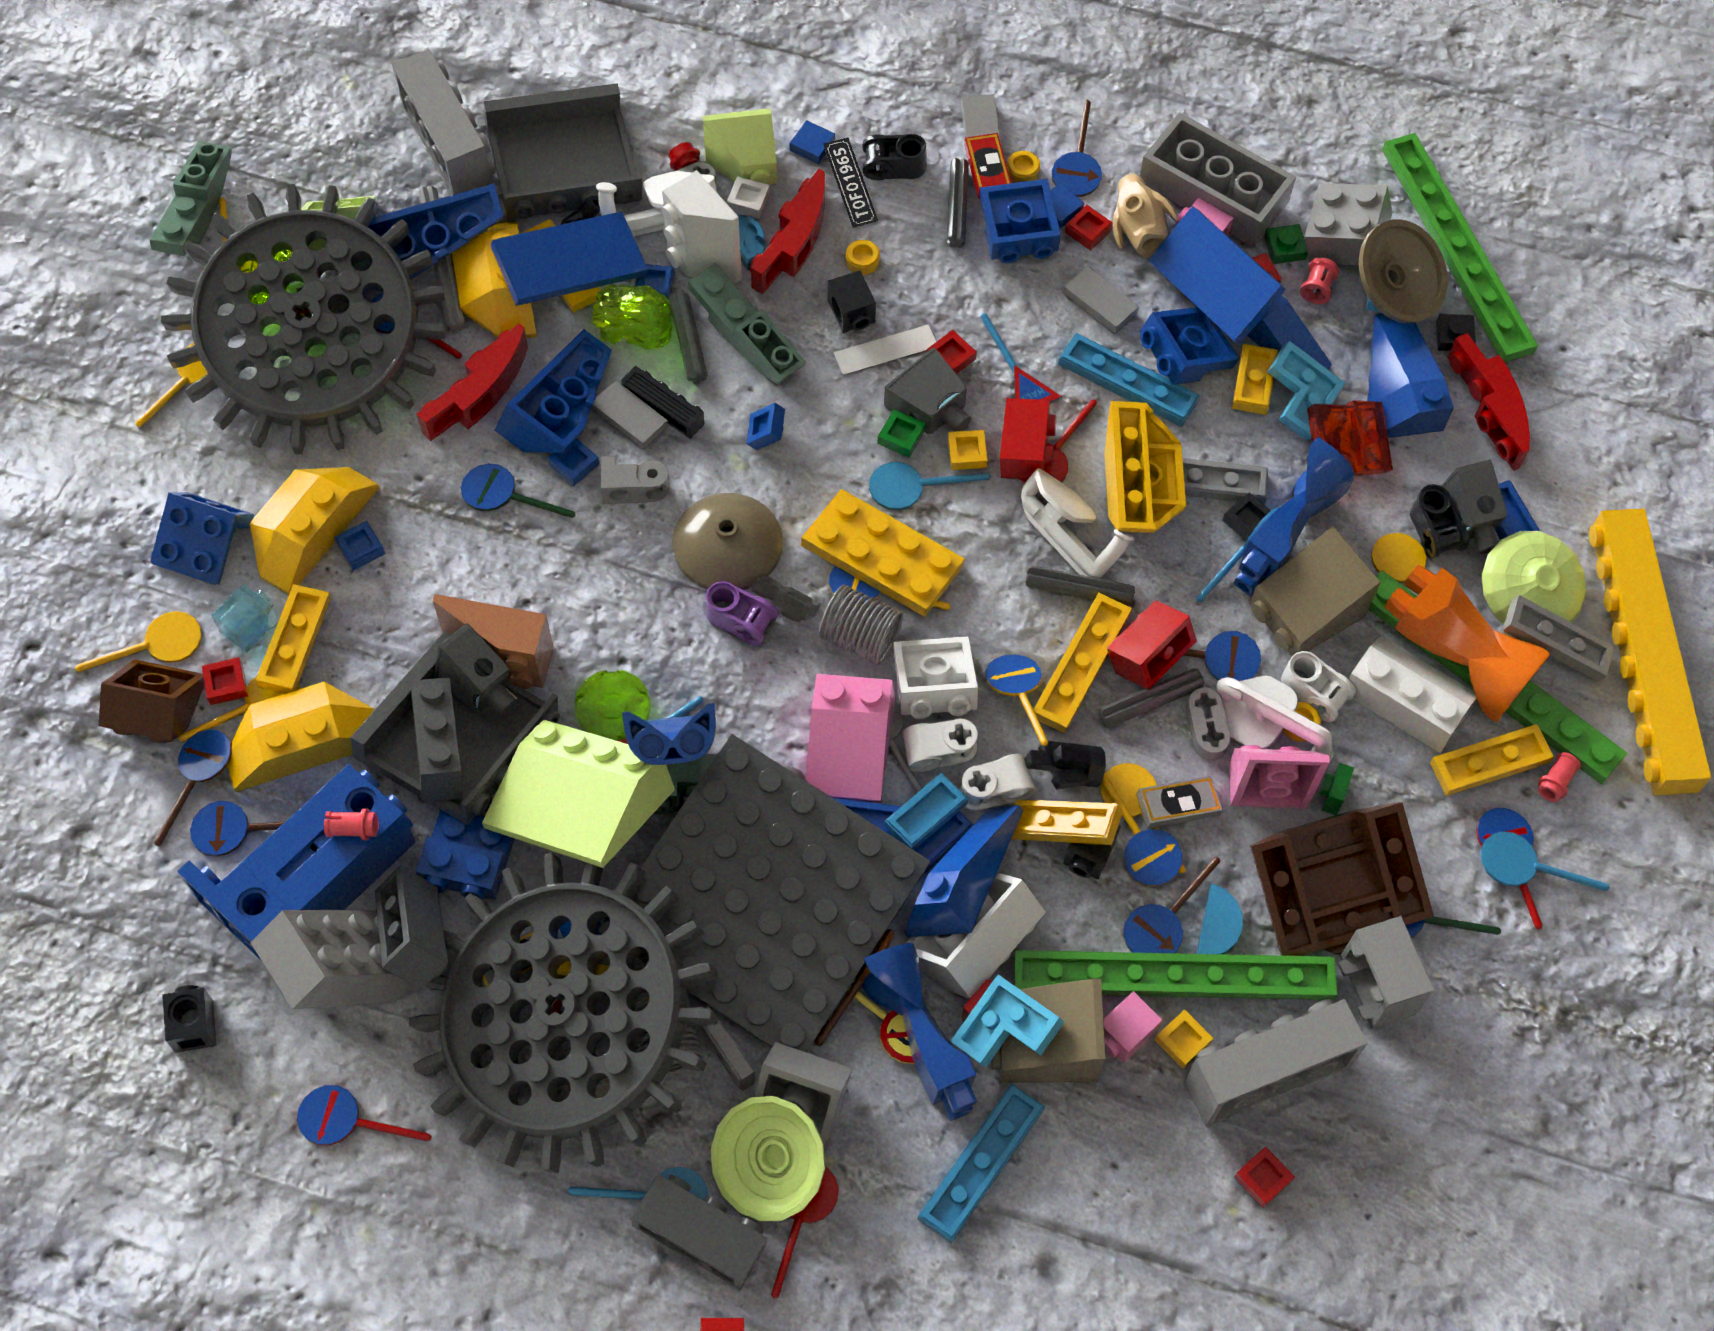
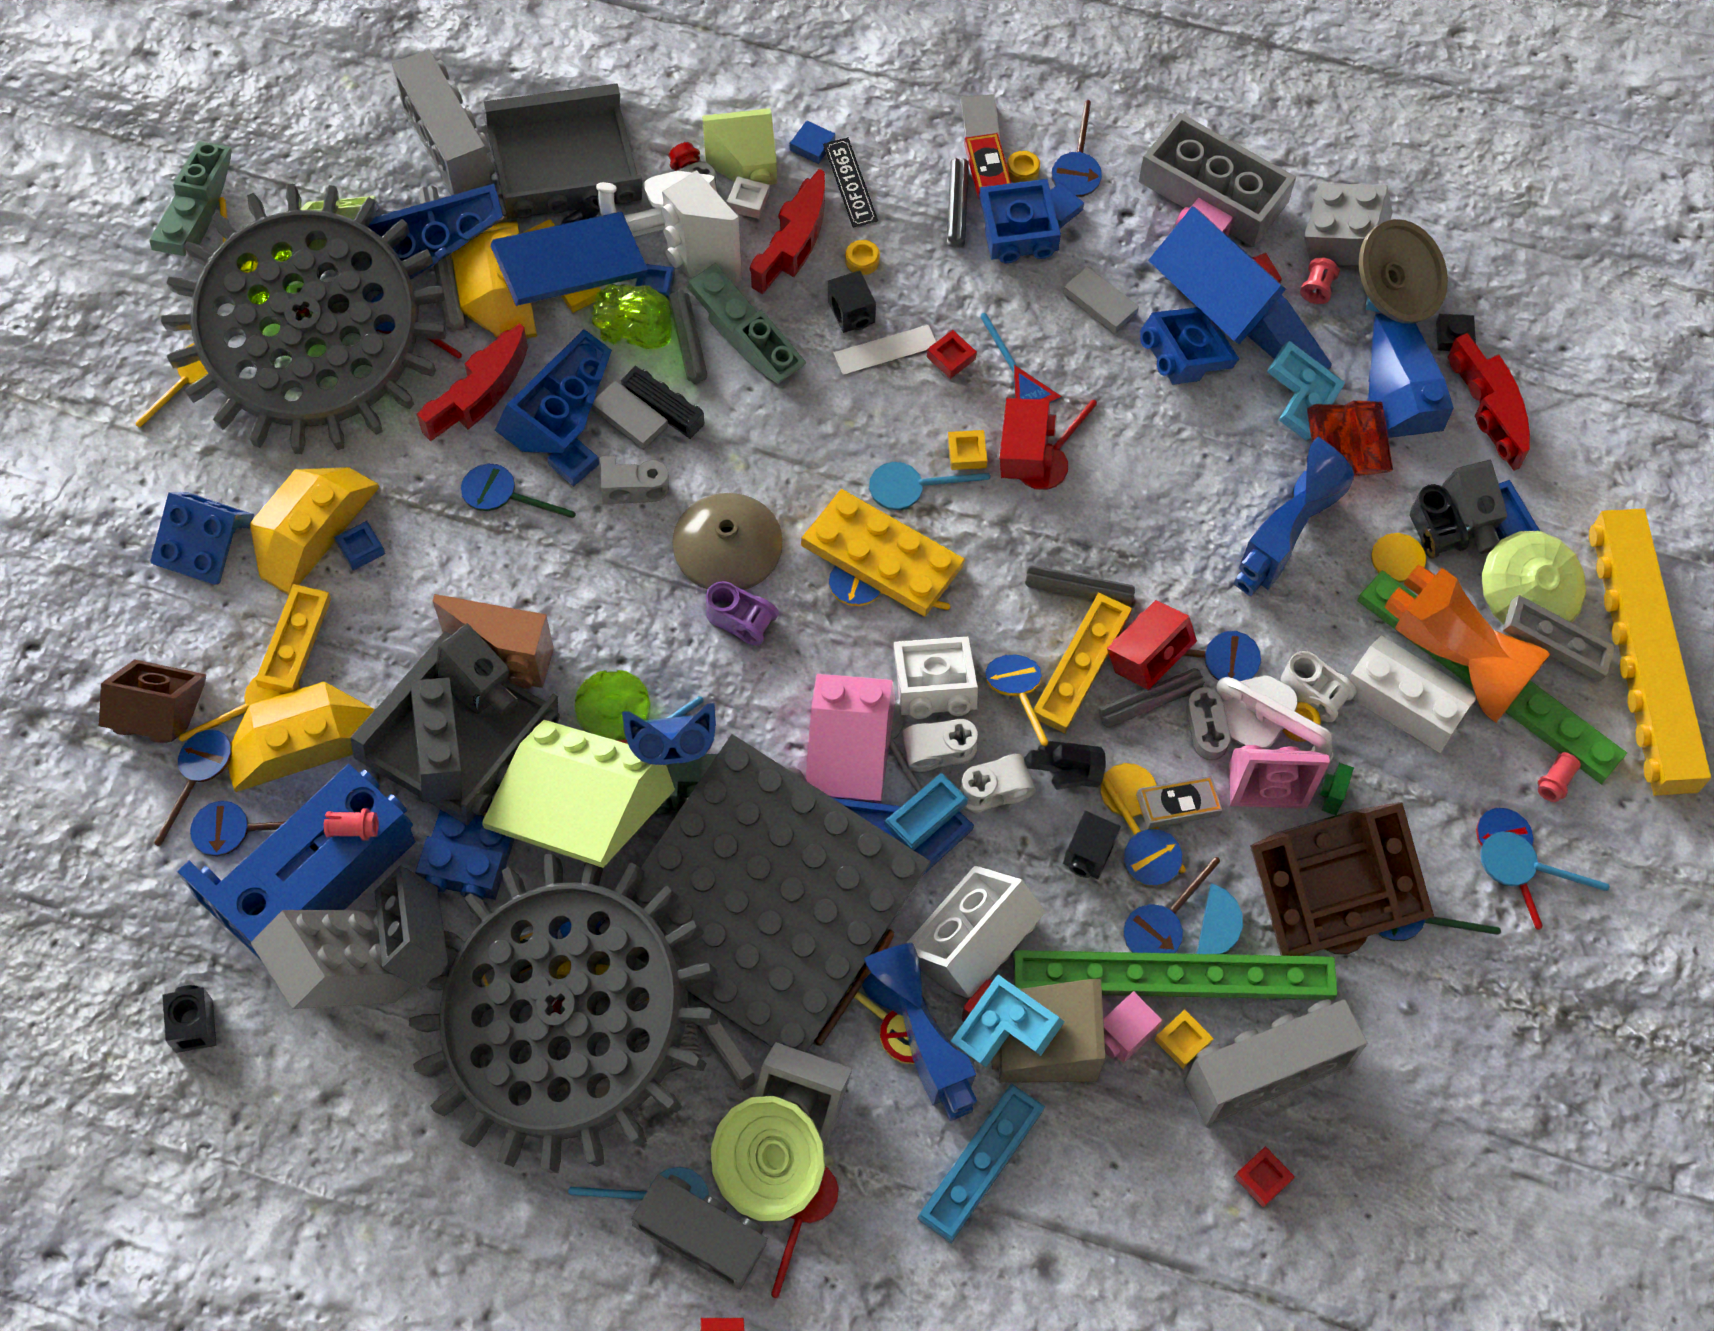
(167, 638): yellow piece -> none
(225, 681): red plate -> none
(245, 617): clear light blue brick -> none
(332, 1113): blue piece -> none
(751, 239): dark azure tile -> none
(765, 426): blue plate -> none
(793, 603): clear smoke plate -> none
(893, 623): light grey piece -> none
(897, 155): black piece -> none
(901, 433): green plate -> none
(929, 393): dark grey torso -> none
(964, 876): blue wedge -> none
(1050, 520): white piece -> none
(1068, 821): yellow tile -> none
(1088, 227): red tile -> none
(1128, 379): dark azure tile -> none
(1141, 215): tan animal -> none
(1142, 469): yellow wedge -> none
(1224, 480): light grey tile -> none
(1233, 560): dark azure piece -> none
(1245, 515): black plate -> none
(1253, 382): yellow plate -> none
(1286, 244): green plate -> none
(1315, 594): dark tan slope -> none
(1385, 972): light grey container -> none
(1459, 248): bright green plate -> none
(1491, 760): yellow plate -> none

